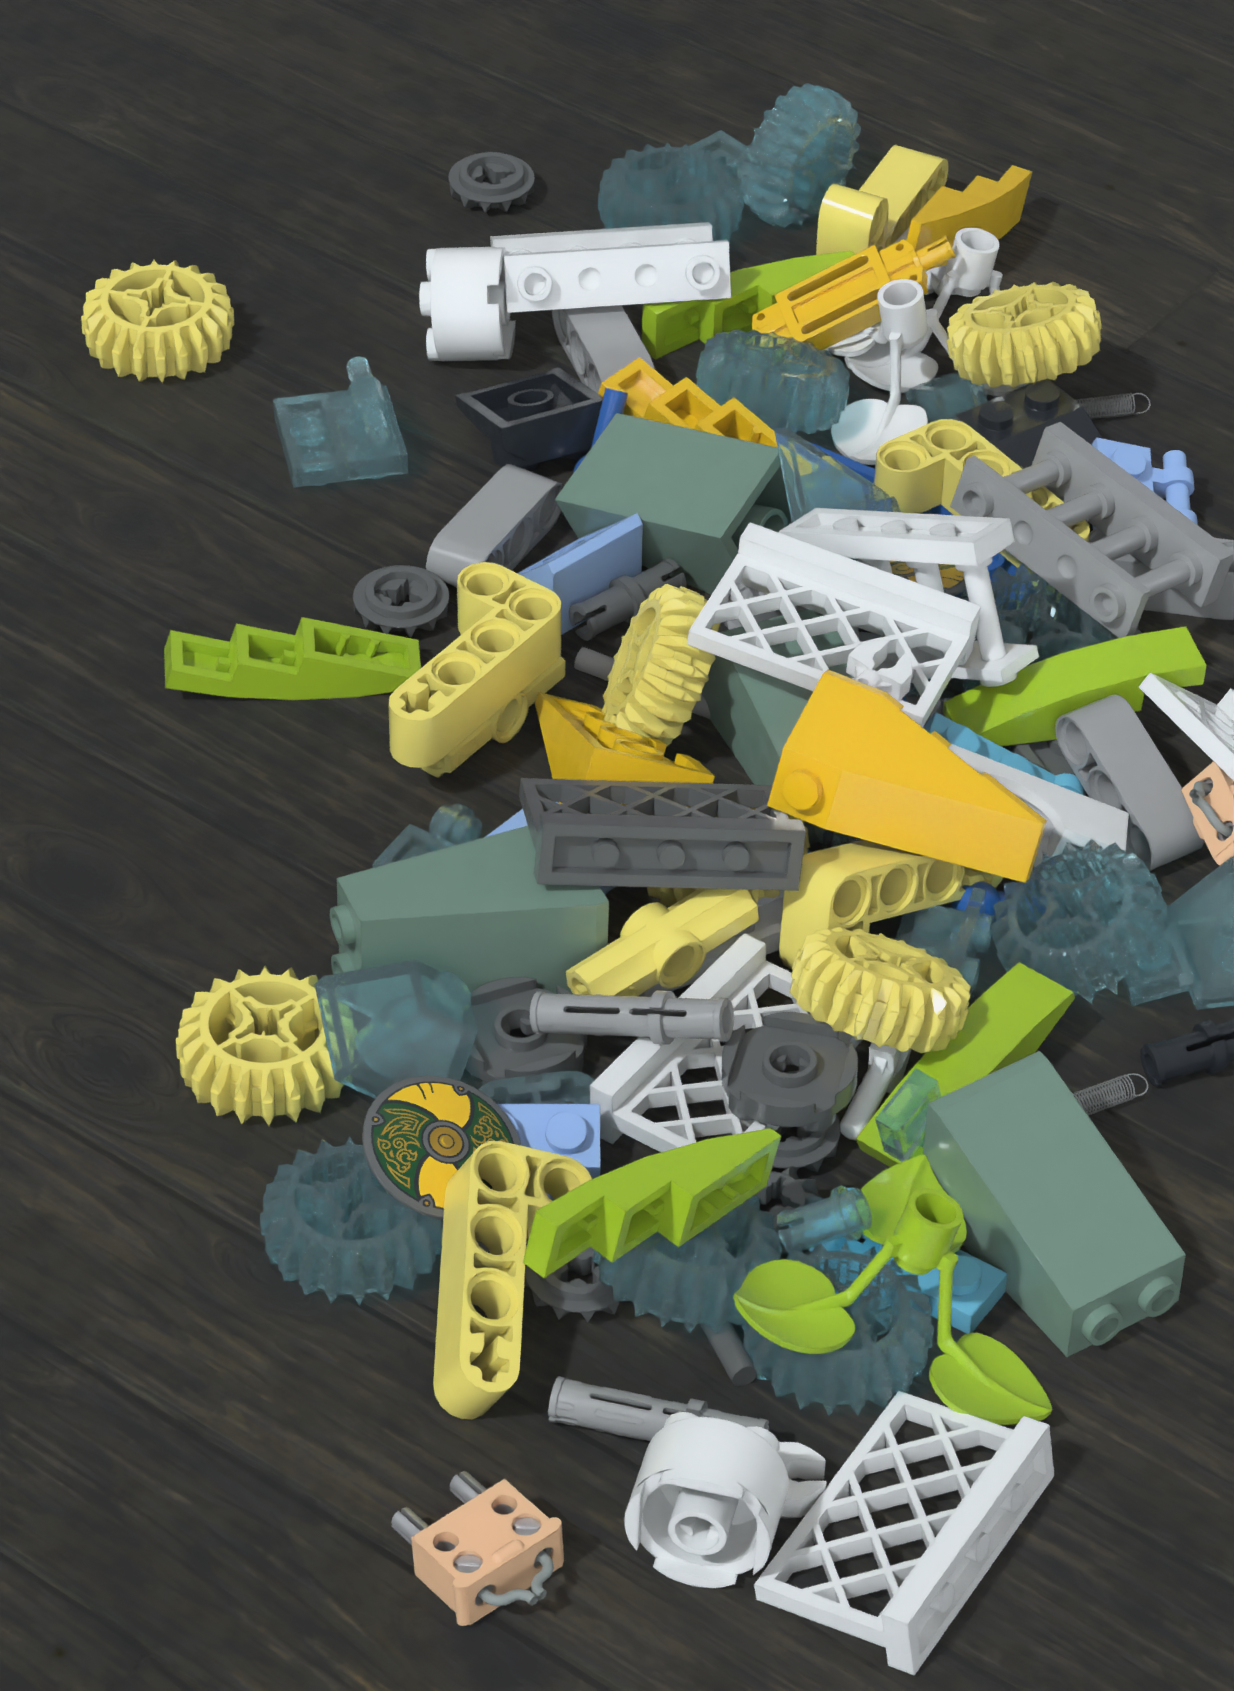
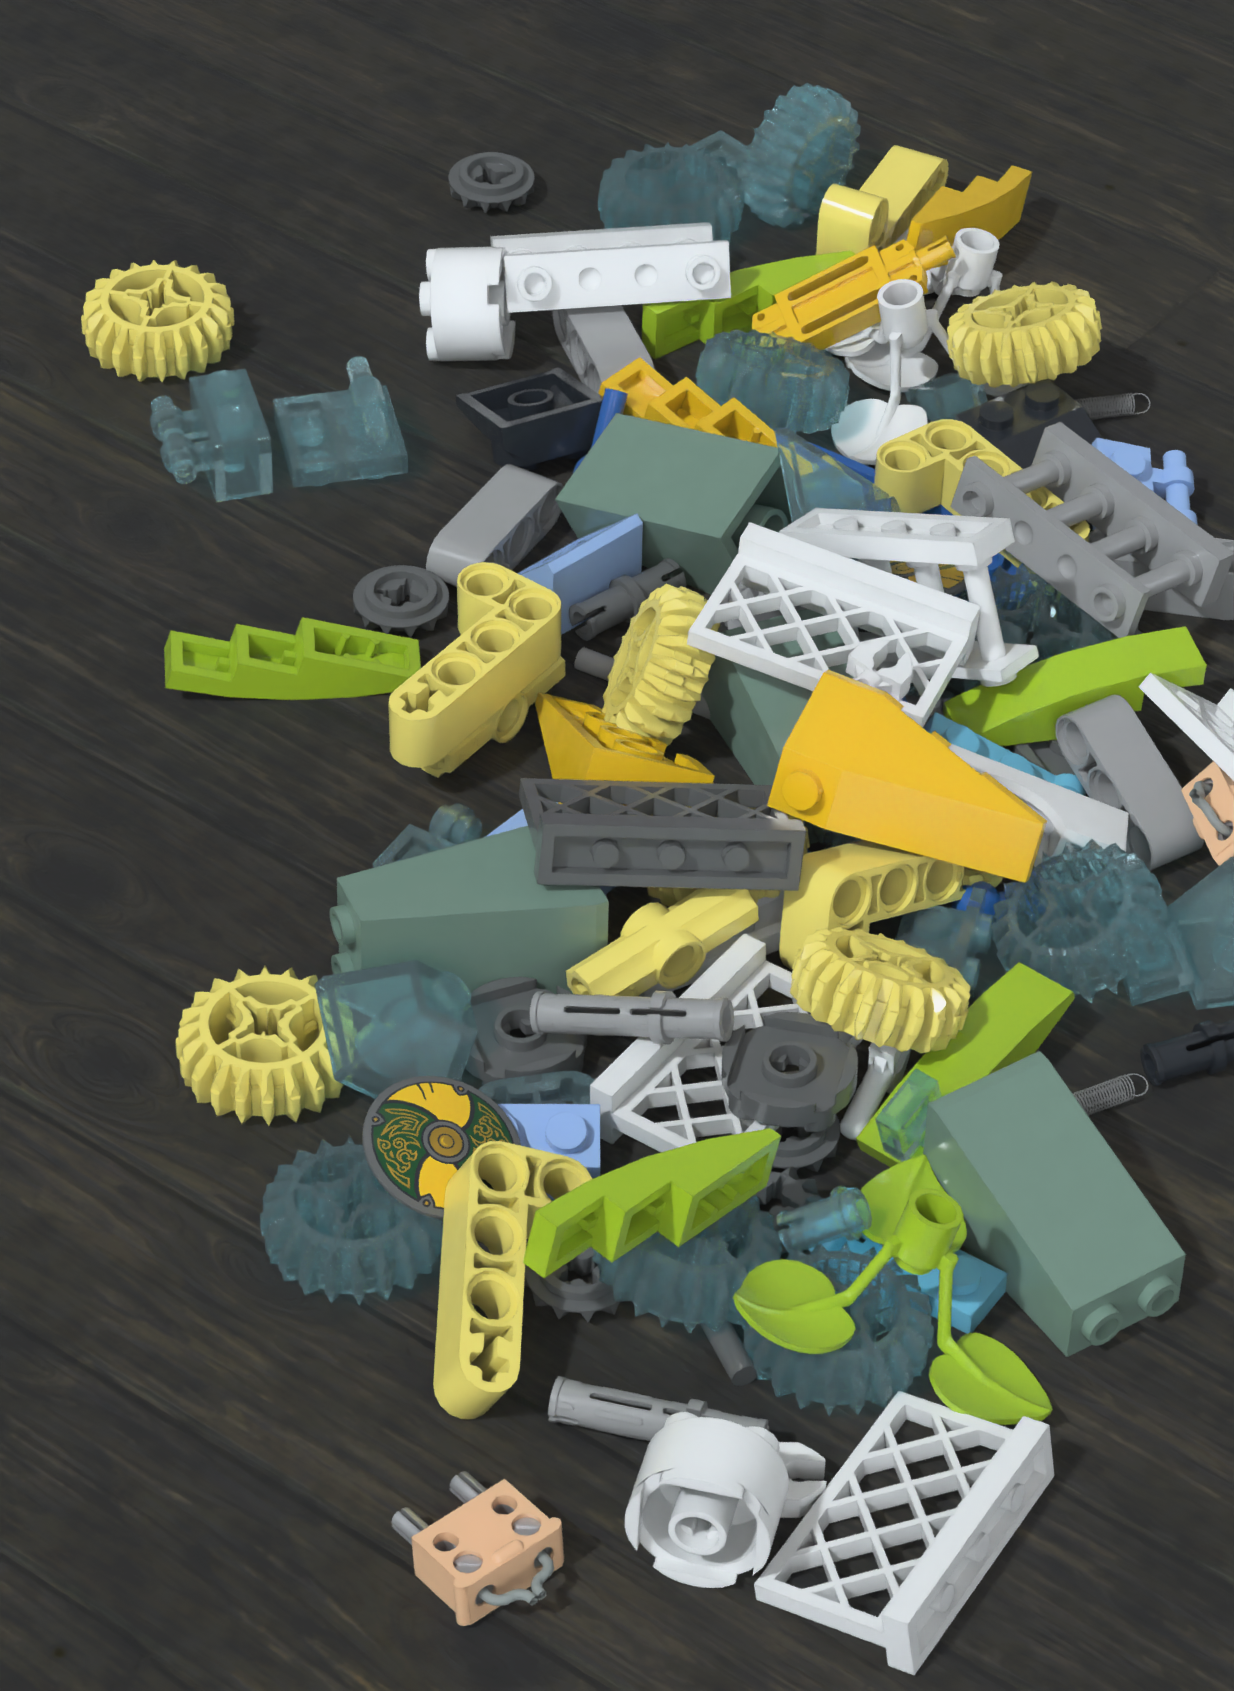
(227, 433): none -> clear light blue brick

